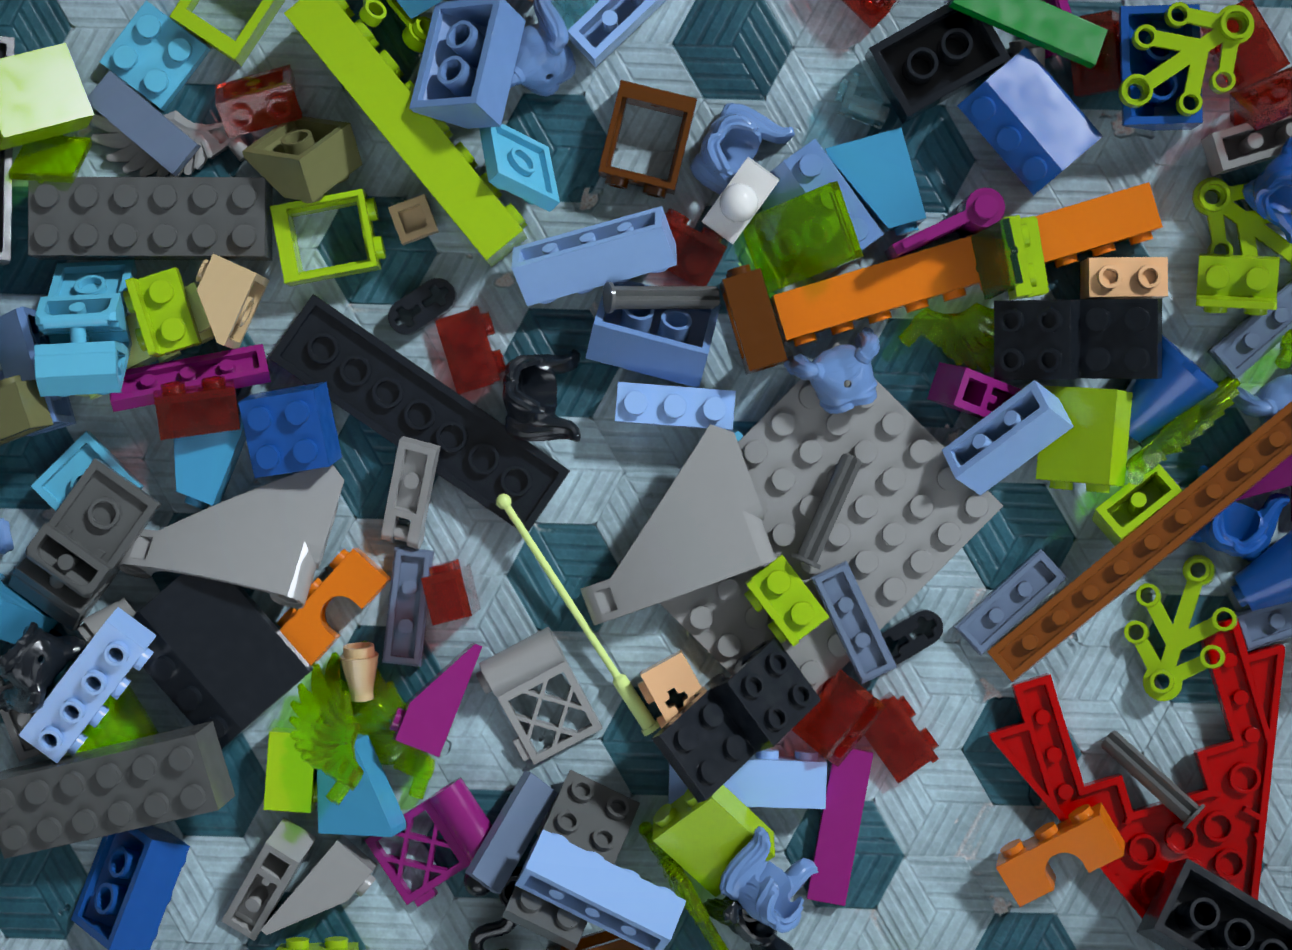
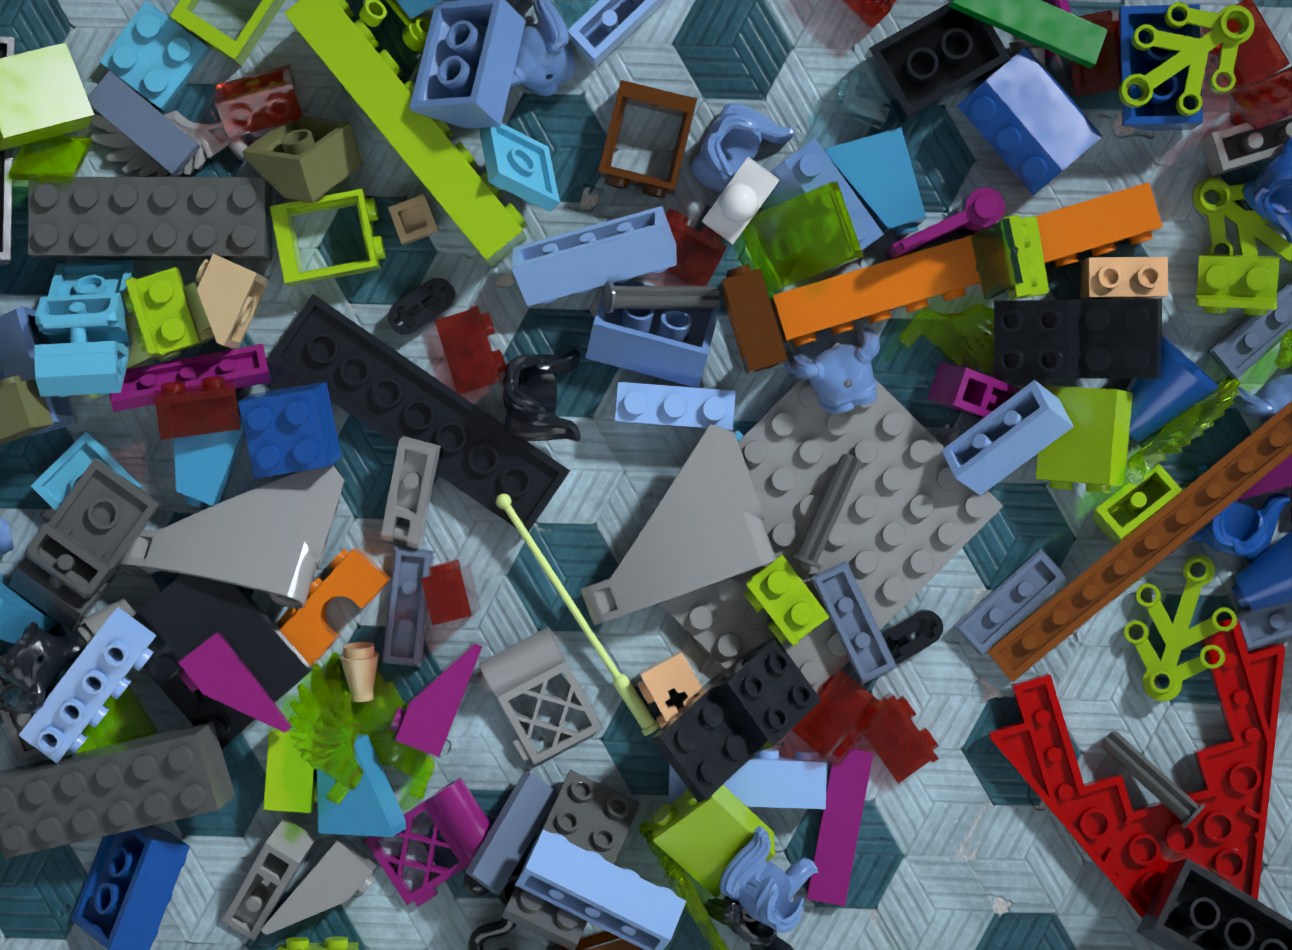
(225, 678): none -> magenta slope
(1086, 834): orange arch -> none

